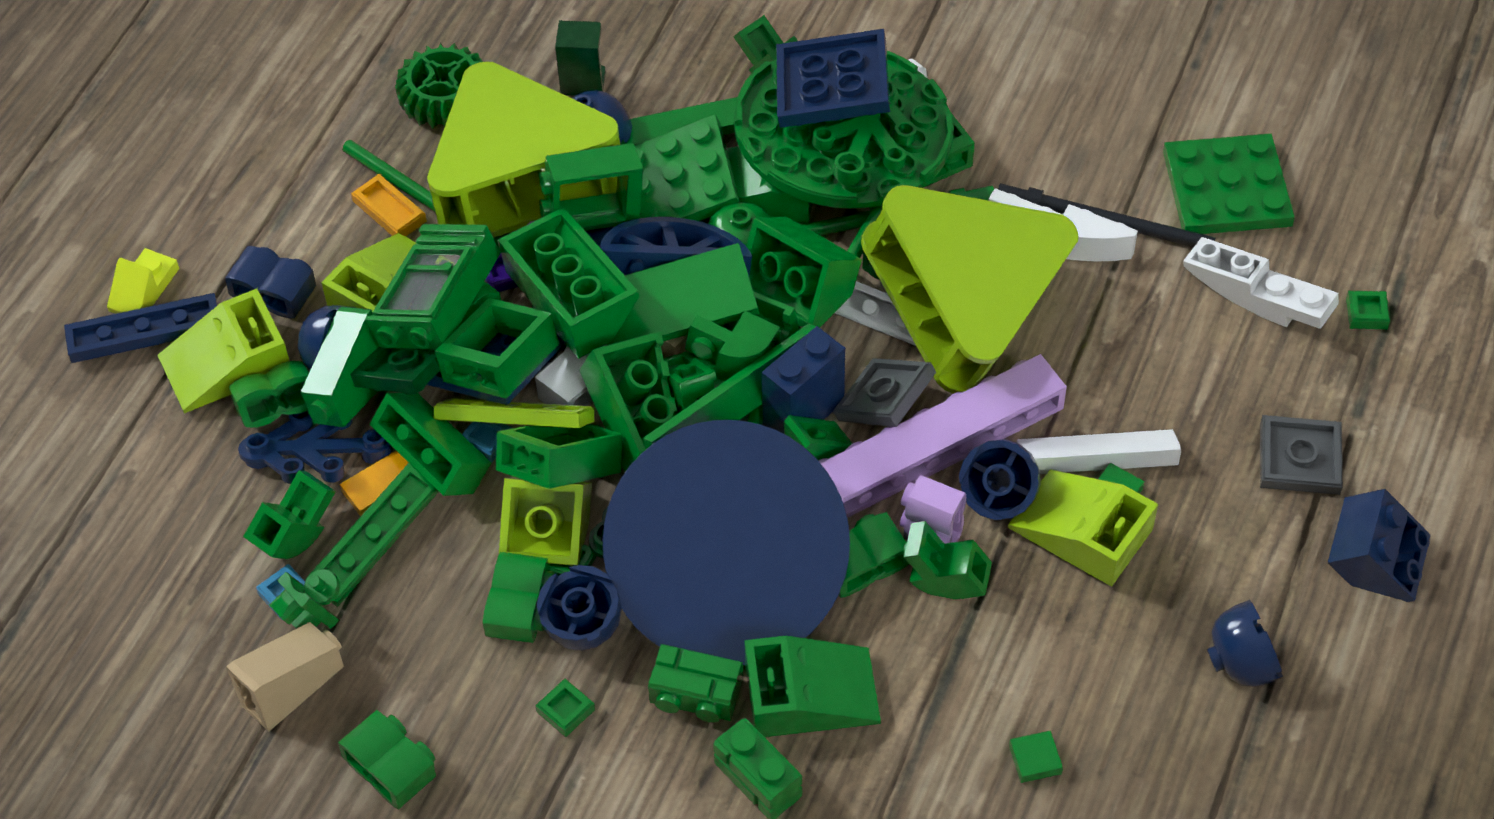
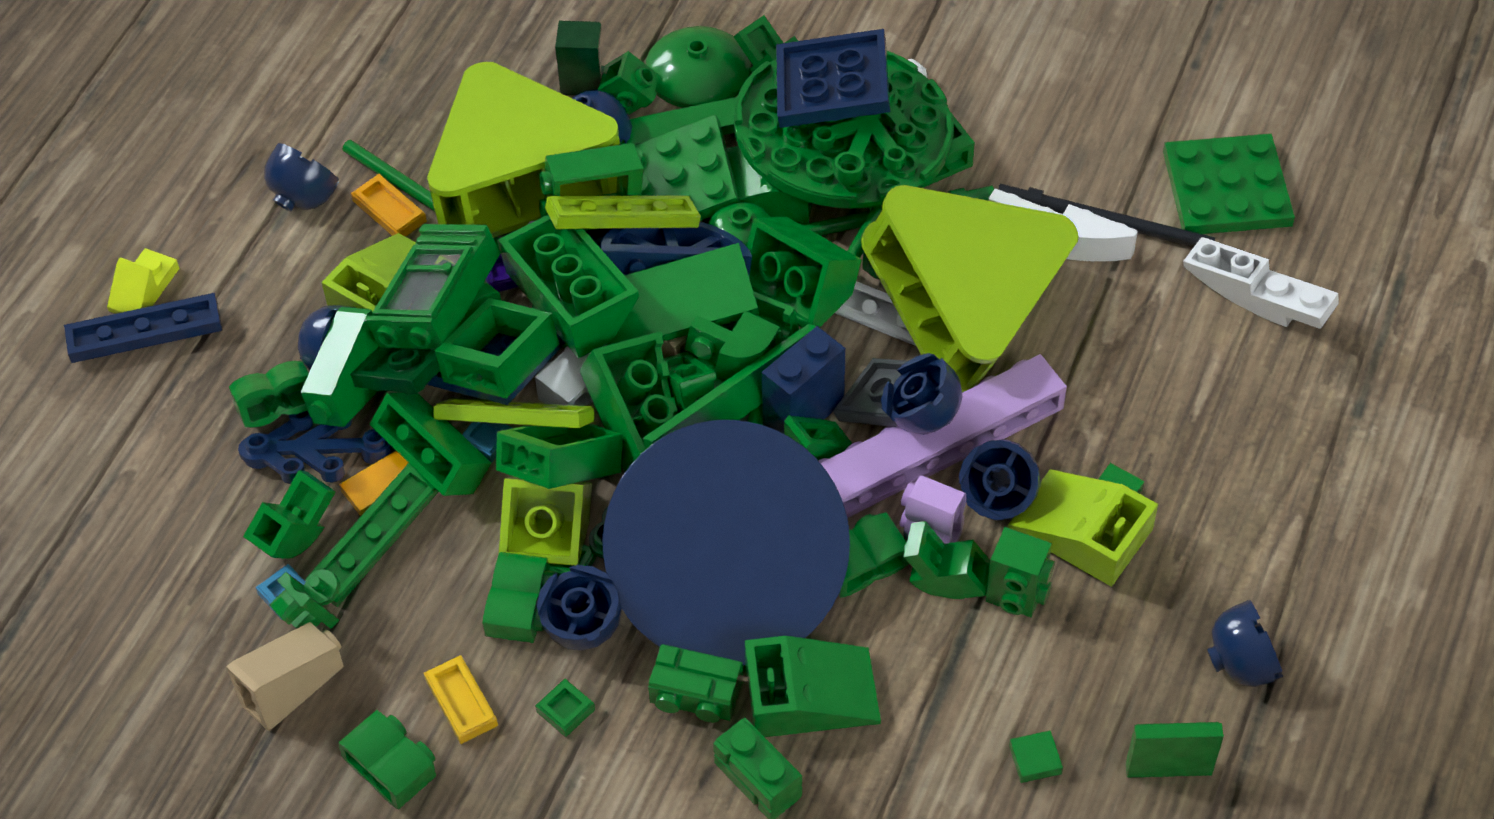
(222, 347): lime slope -> none
(280, 281): dark blue brick -> none
(297, 180): none -> dark blue cylinder
(431, 81): green gear -> none
(460, 699): none -> yellow tile
(622, 212): none -> lime tile
(630, 82): none -> green brick
(698, 66): none -> green dish
(923, 396): none -> dark blue cylinder
(1019, 573): none -> green brick
(1099, 450): white slope -> none
(1174, 749): none -> green tile
(1301, 454): dark grey tile -> none
(1368, 310): green tile -> none
(1379, 546): dark blue slope -> none

